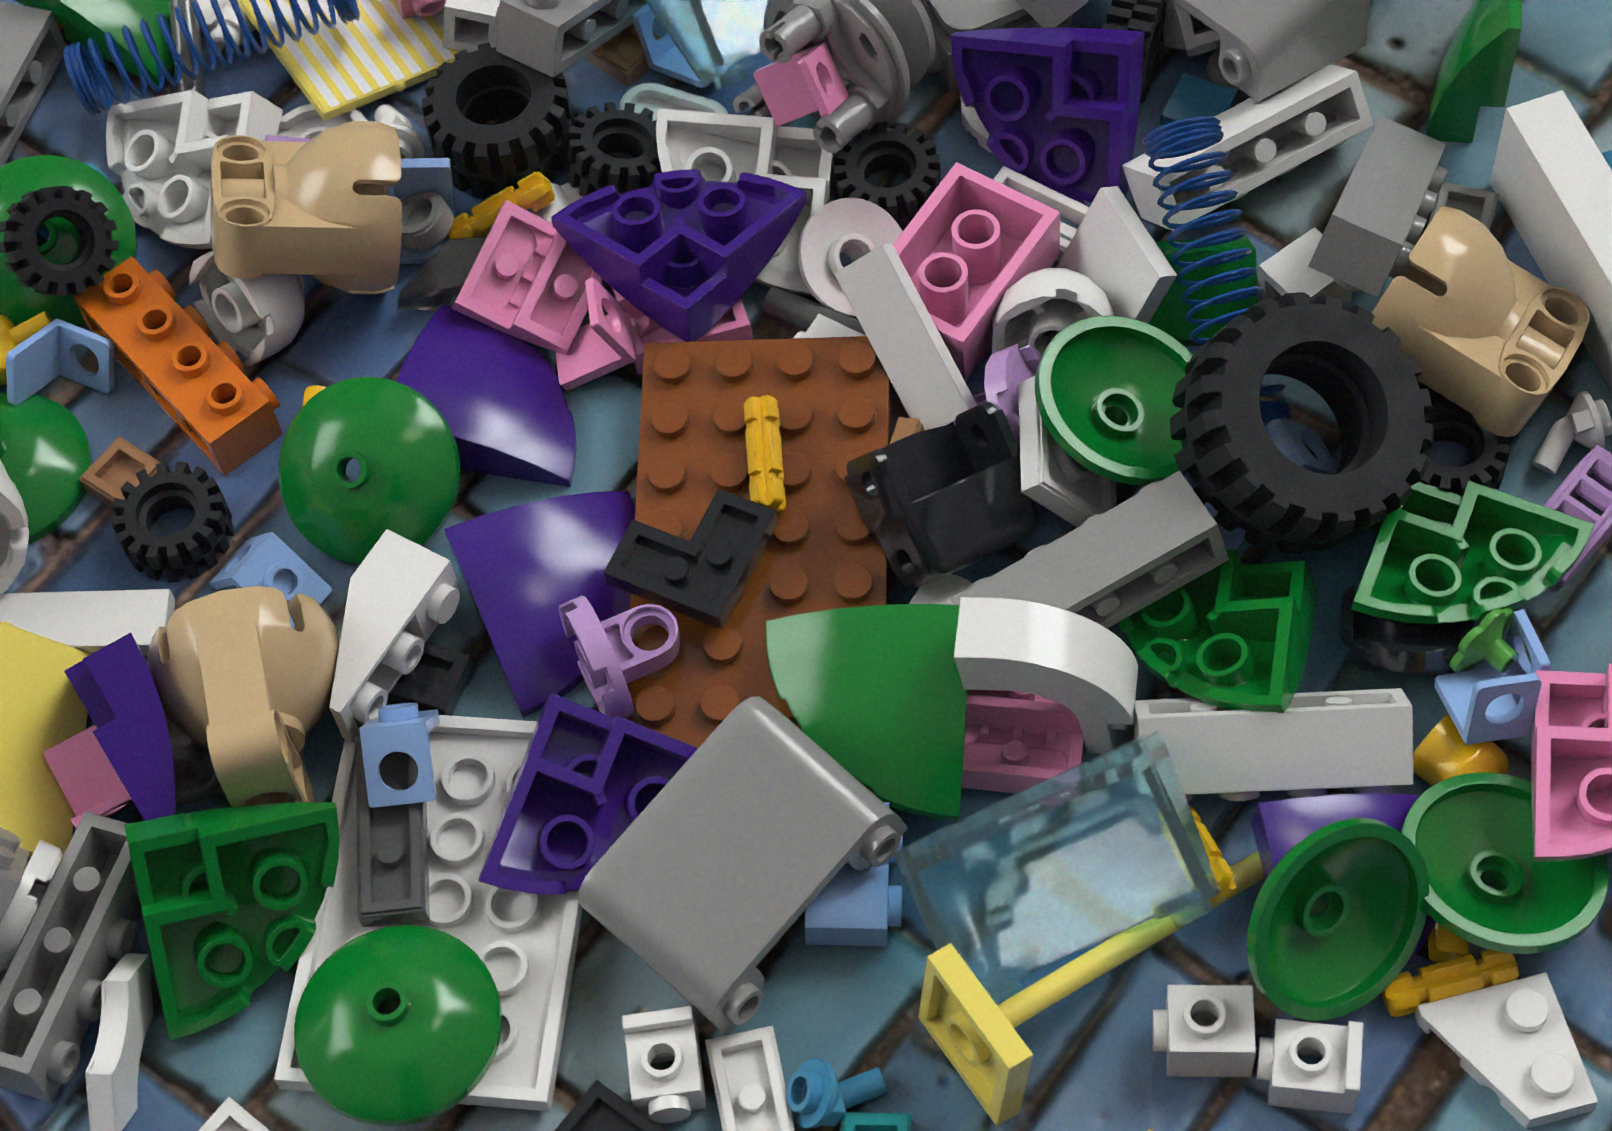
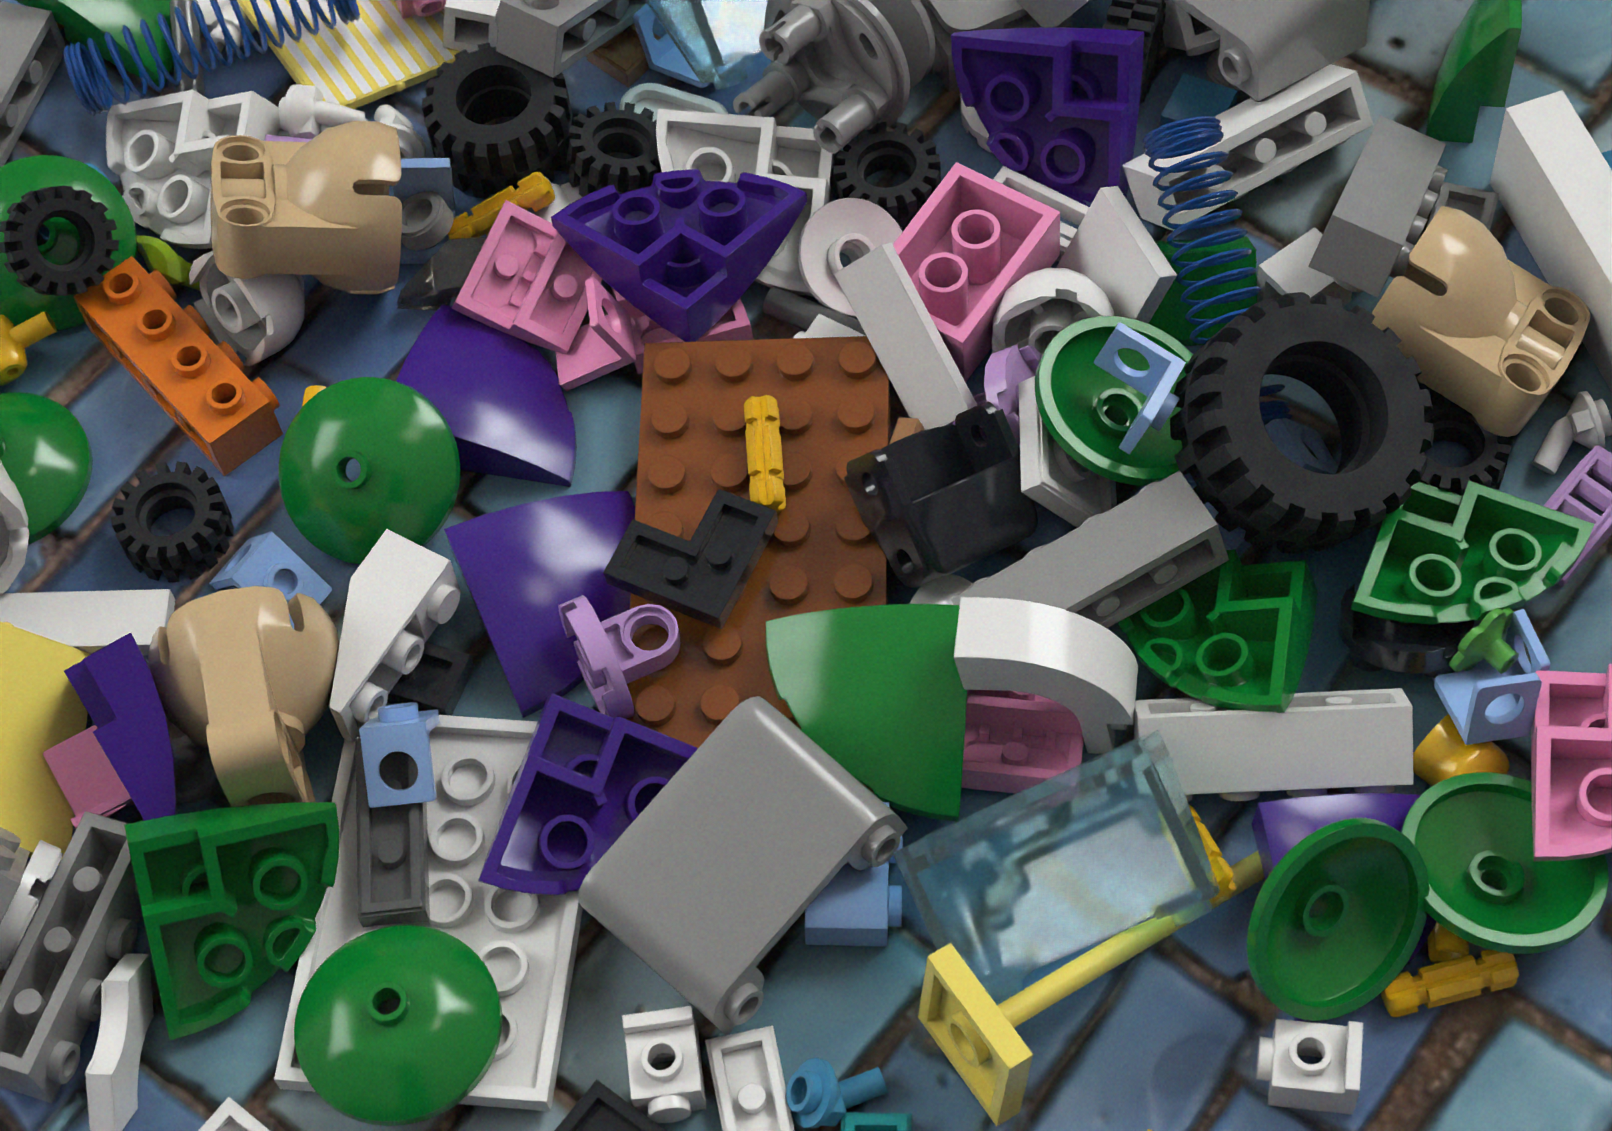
(52, 354): light blue bracket -> none
(114, 468): medium nougat tile -> none
(162, 257): none -> lime bar
(305, 111): none -> white plate
(802, 85): bright pink bracket -> none
(1153, 382): none -> light blue bracket
(1206, 1030): white brick -> none
(1517, 1046): white wing -> none

